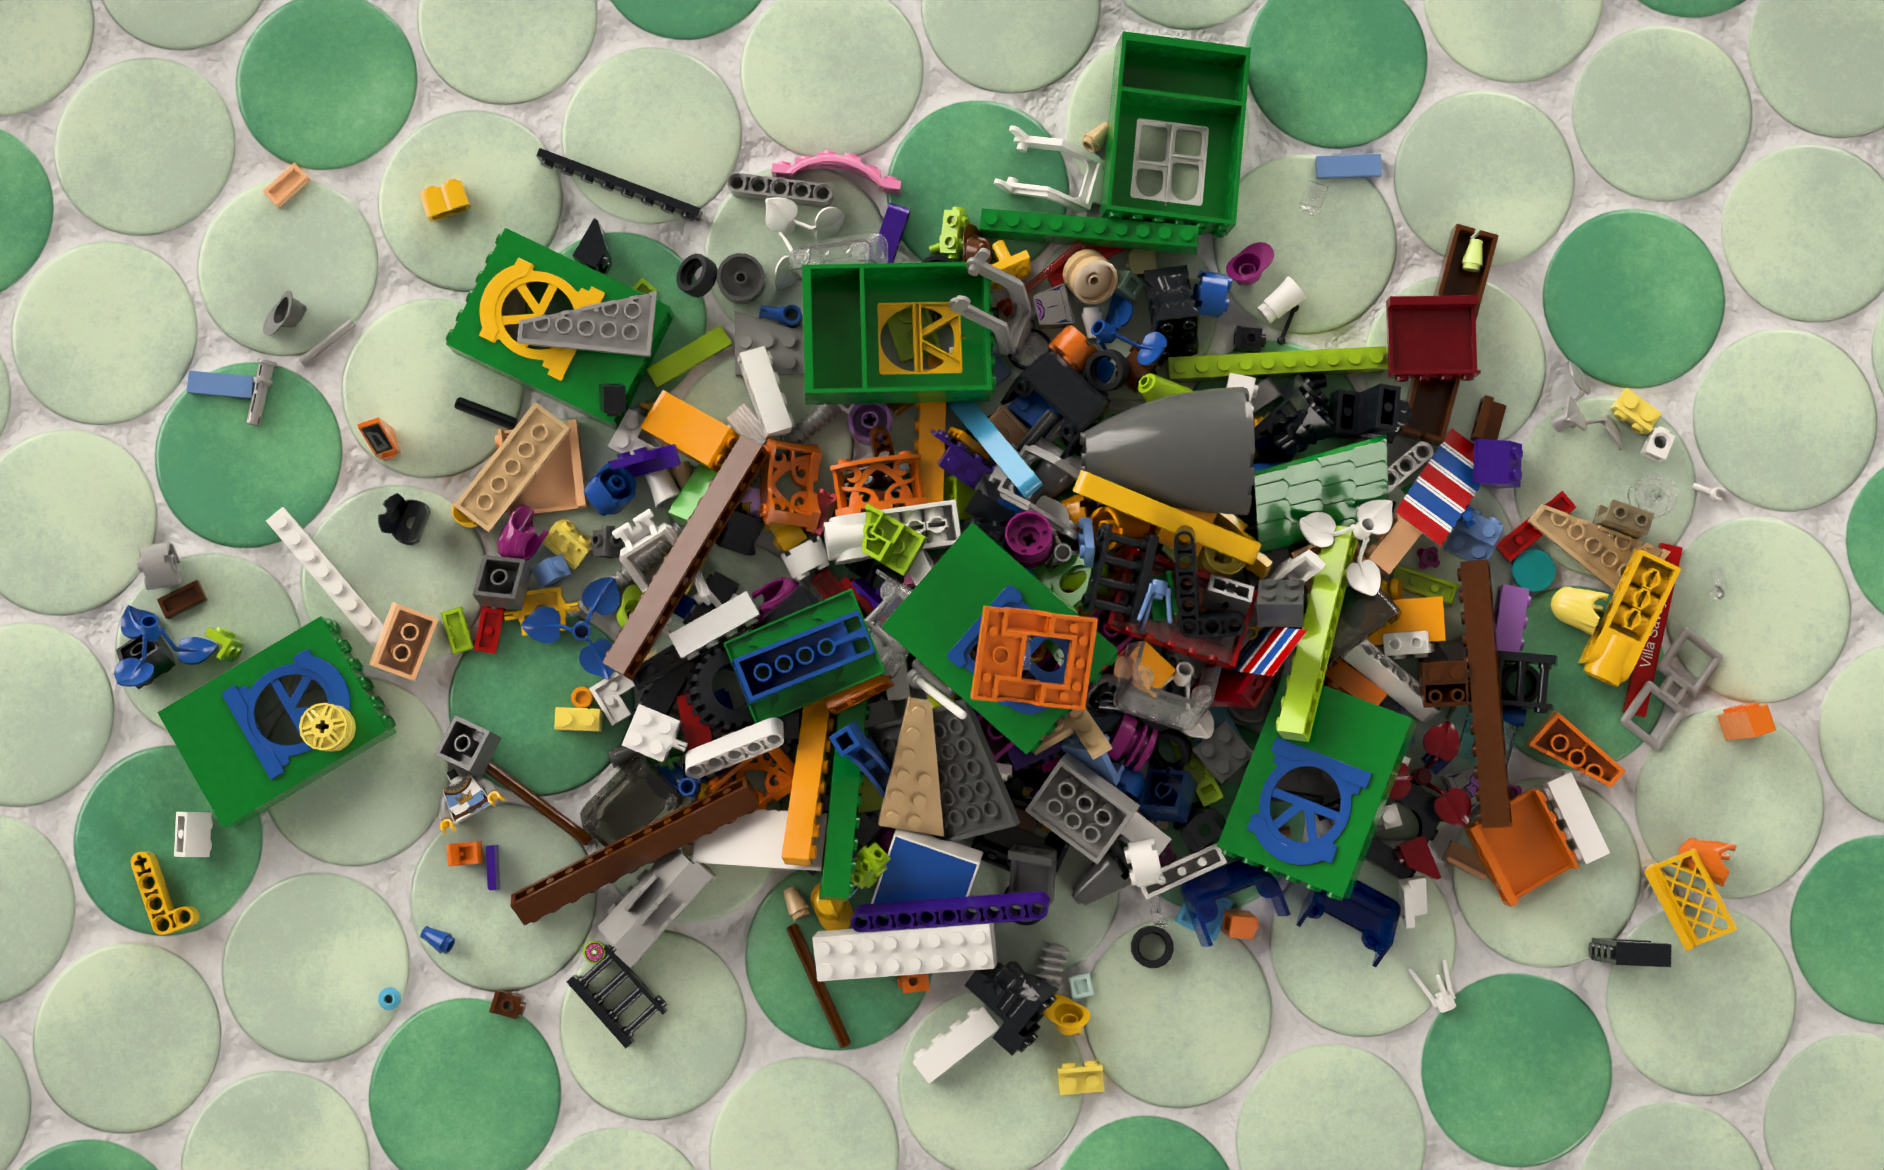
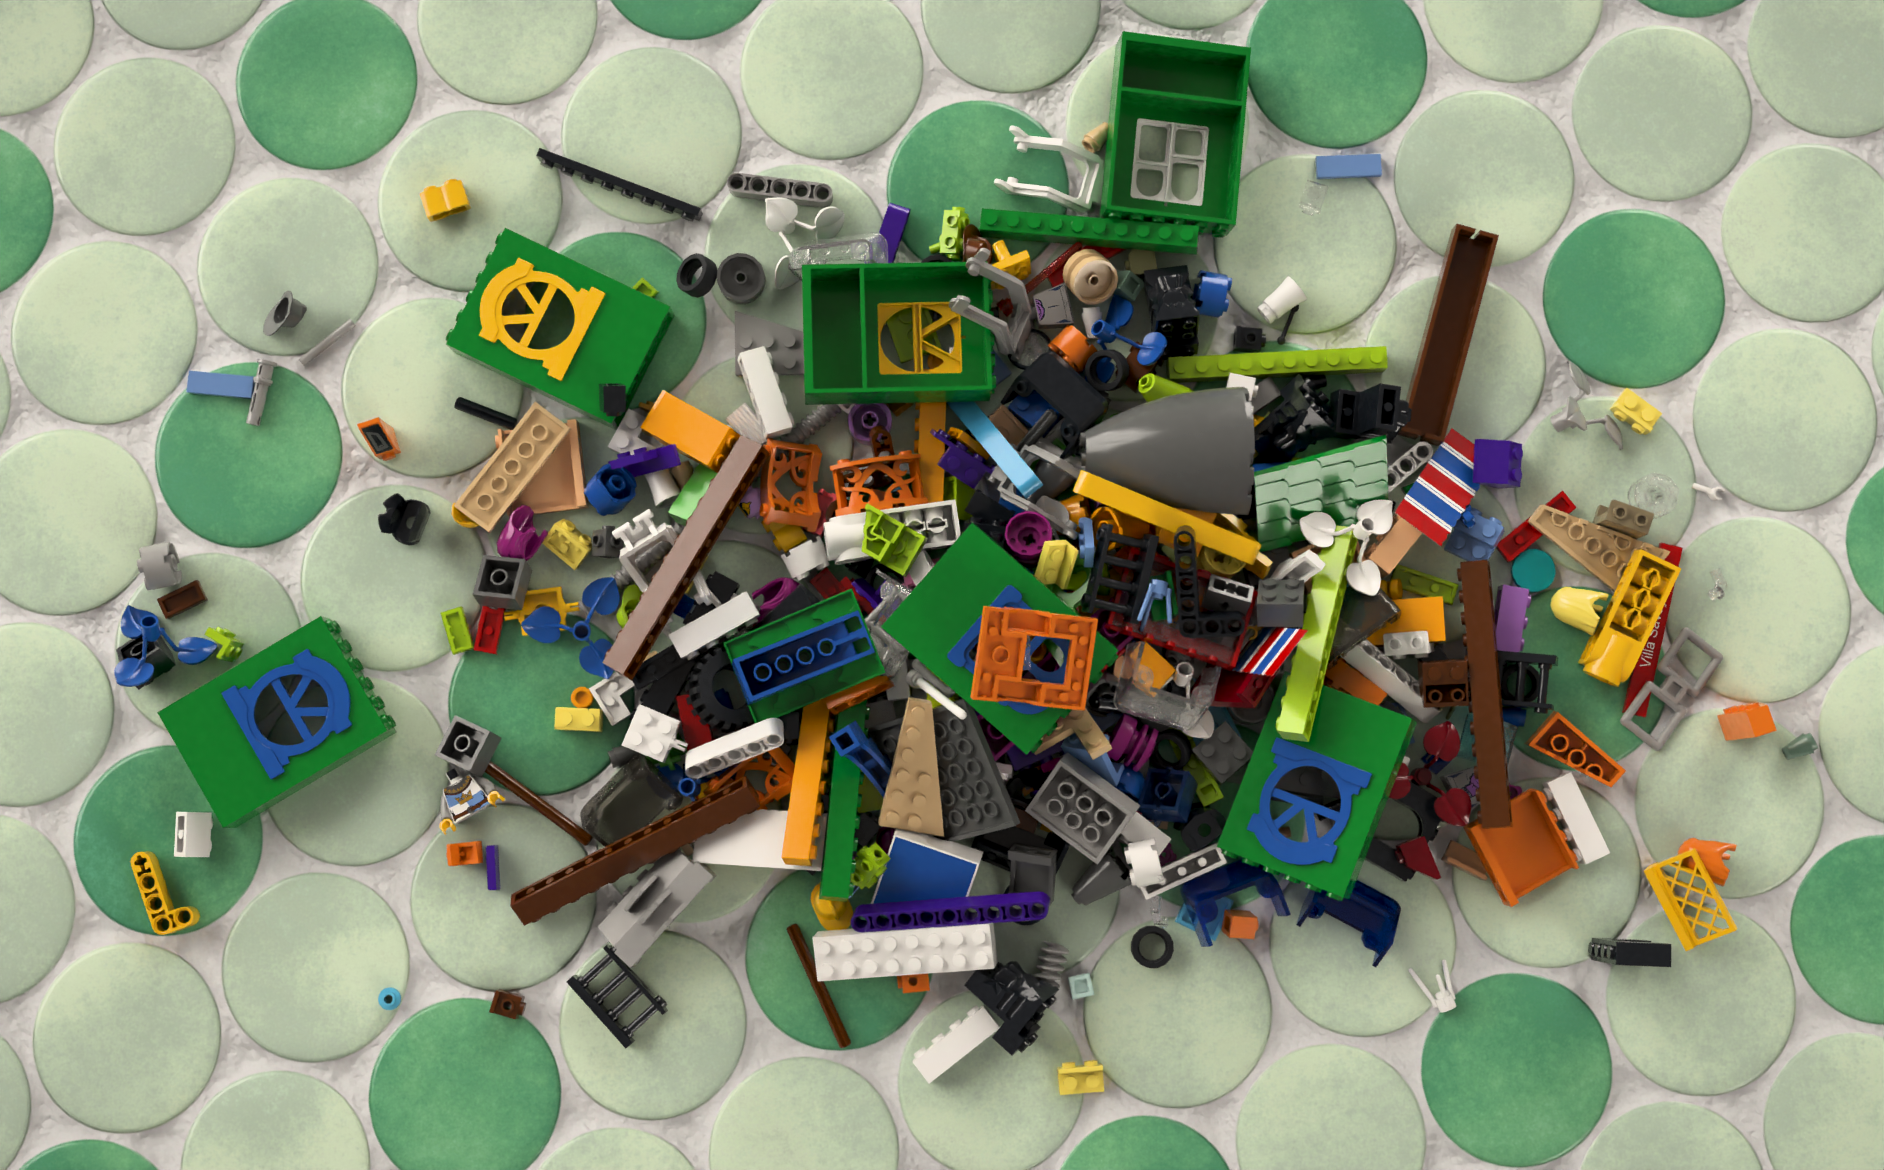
(286, 185): light nougat tile -> none
(326, 575): white plate -> none
(340, 730): light yellow wheel -> none
(403, 641): light nougat brick -> none
(439, 940): blue cone -> none
(551, 571): medium blue brick -> none
(593, 249): black slope -> none
(594, 951): tile -> none
(604, 327): light grey wing -> none
(689, 356): lime tile -> none
(741, 533): black piece -> none
(780, 314): blue pin -> none
(795, 904): tan cone -> none
(830, 160): bright pink piece -> none
(1056, 563): none -> light yellow bracket
(1067, 1015): yellow piece -> none
(1250, 263): magenta piece -> none
(1390, 817): white brick -> none
(1412, 899): white panel -> none
(1432, 337): dark red panel -> none
(1432, 552): magenta plate -> none
(1473, 256): yellowish green cone -> none
(1488, 419): reddish brown panel -> none
(1649, 448): white brick -> none
(1800, 746): none -> sand green cone

